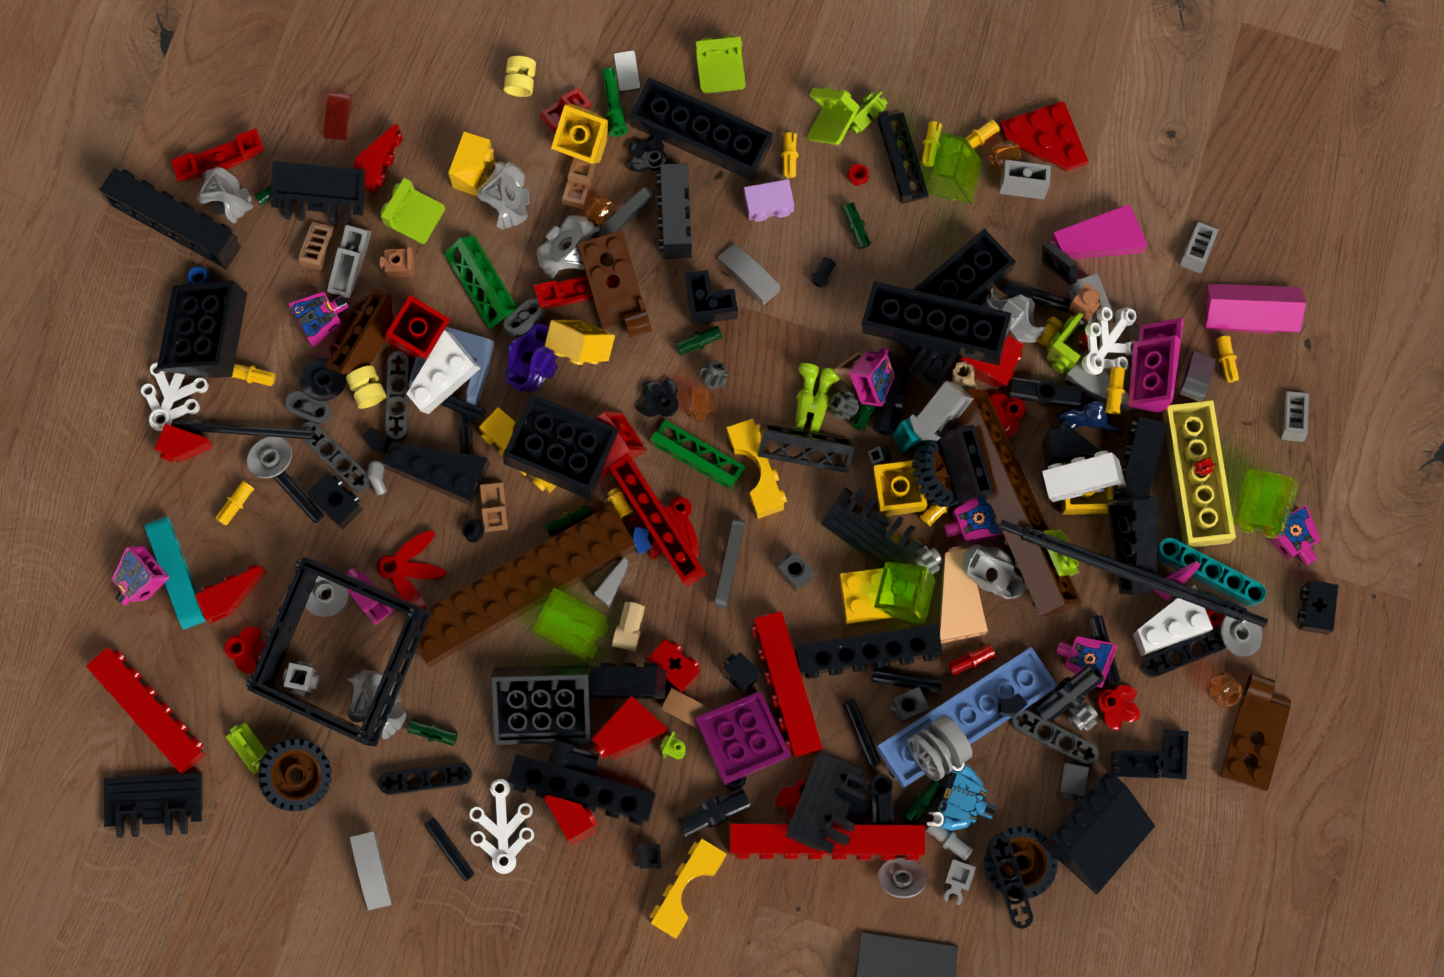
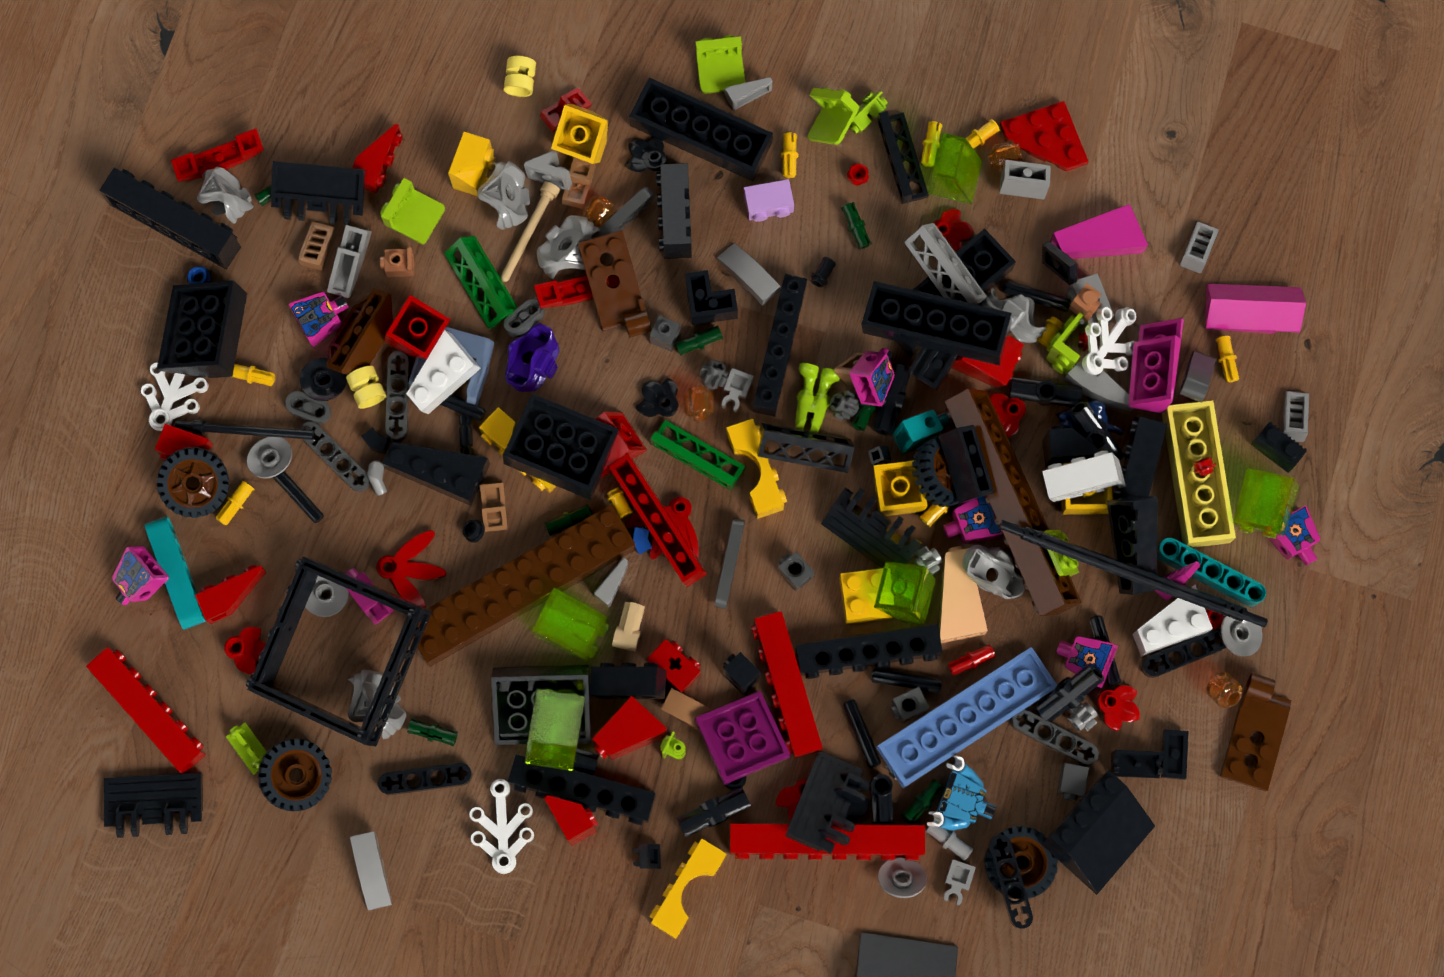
(188, 500): none -> wheel
(294, 673): light grey brick -> none
(322, 494): black brick -> none
(337, 116): clear red slope -> none
(449, 849): black axle -> none
(547, 169): none -> light grey slope
(548, 192): none -> tan piece
(554, 729): none -> clear neon green slope
(579, 341): yellow slope -> none
(614, 111): green pin -> none
(627, 70): white sticker -> none
(665, 333): none -> dark grey brick
(737, 386): none -> light grey plate
(744, 93): none -> light grey slope
(779, 345): none -> black brick
(940, 747): light grey wheel -> none
(941, 412): light grey piece -> none
(948, 261): none -> light grey fence
(954, 228): none -> red plate
(964, 376): tan piece -> none
(1011, 706): black piece -> none
(1089, 424): none -> black piece
(1115, 390): yellow axle -> none
(1279, 447): none -> black brick
(1326, 598): black brick -> none

